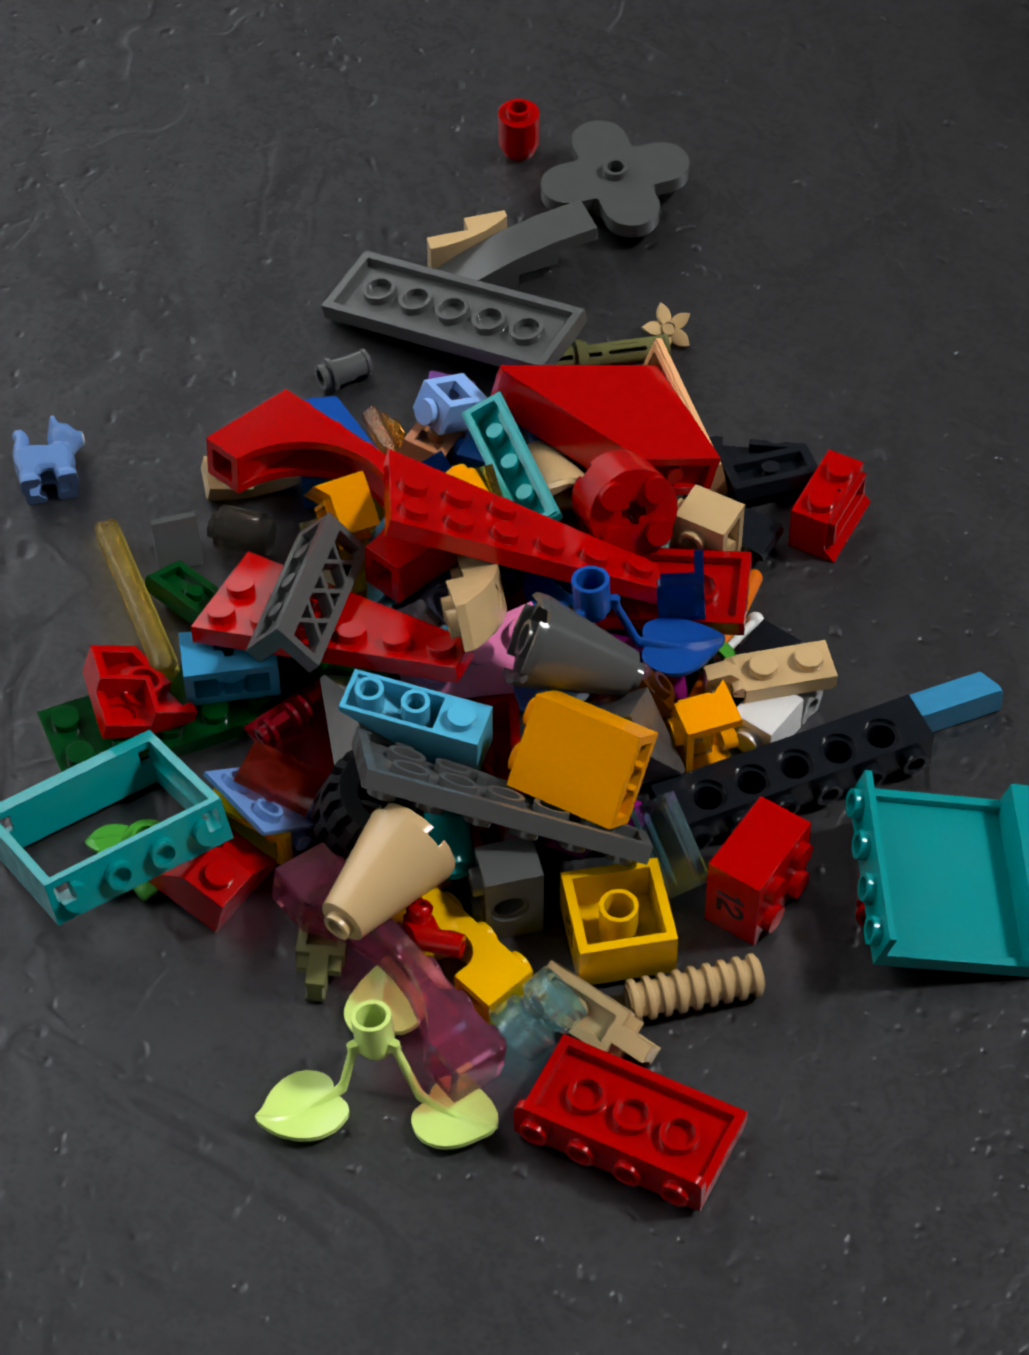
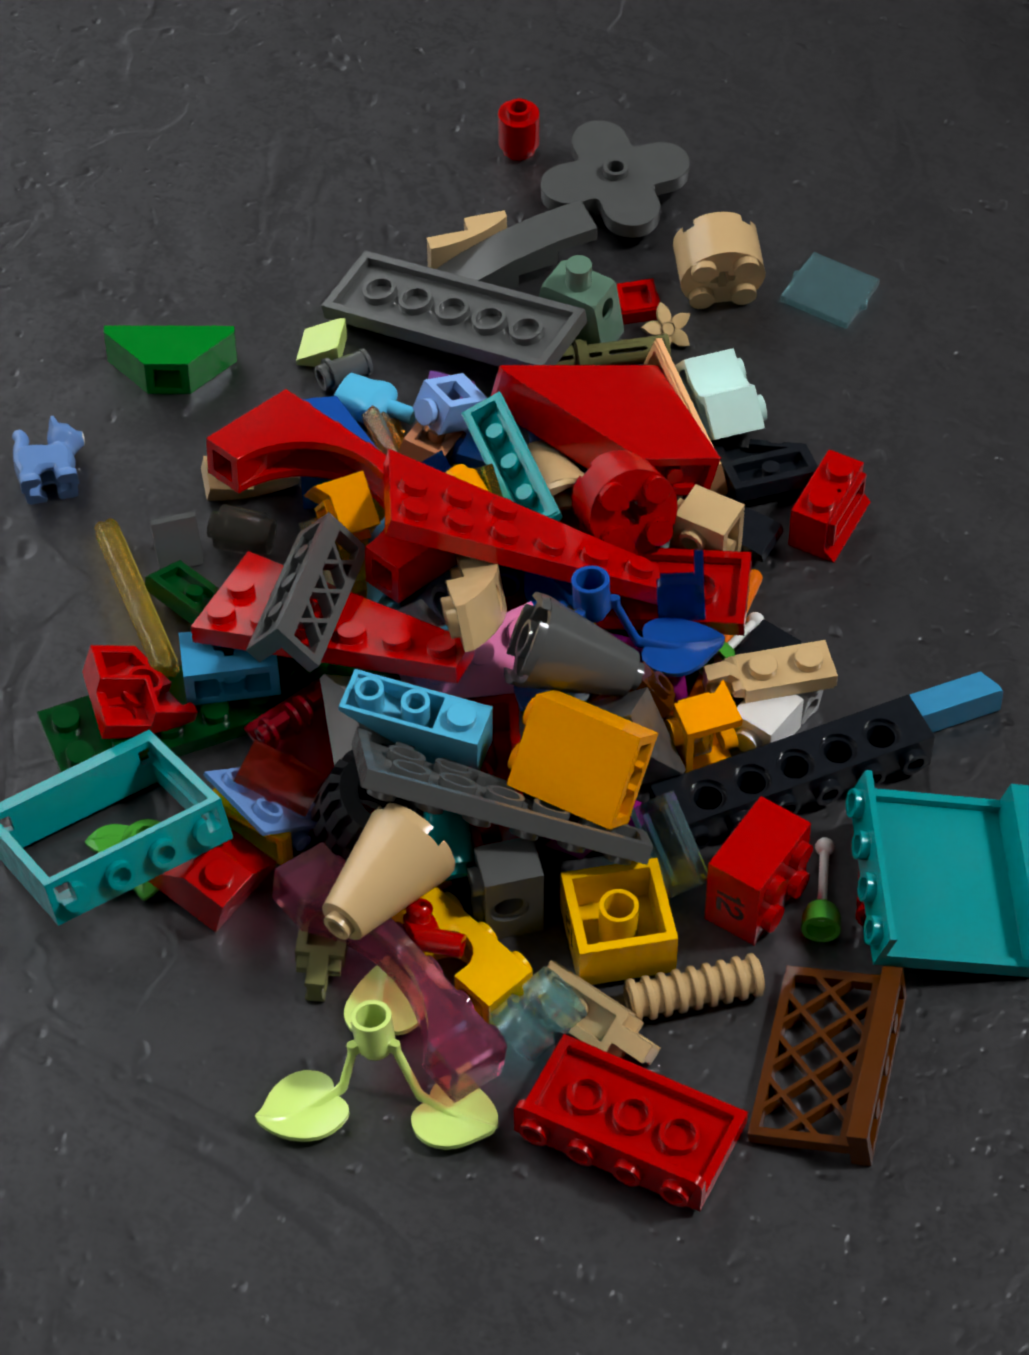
(170, 356): none -> green slope
(322, 342): none -> yellowish green slope
(360, 393): none -> medium azure piece
(580, 286): none -> sand green torso
(638, 301): none -> red tile
(719, 260): none -> tan brick
(722, 394): none -> light aqua brick
(821, 917): none -> bright green hinge
(830, 290): none -> clear light blue piece
(869, 1077): none -> reddish brown fence

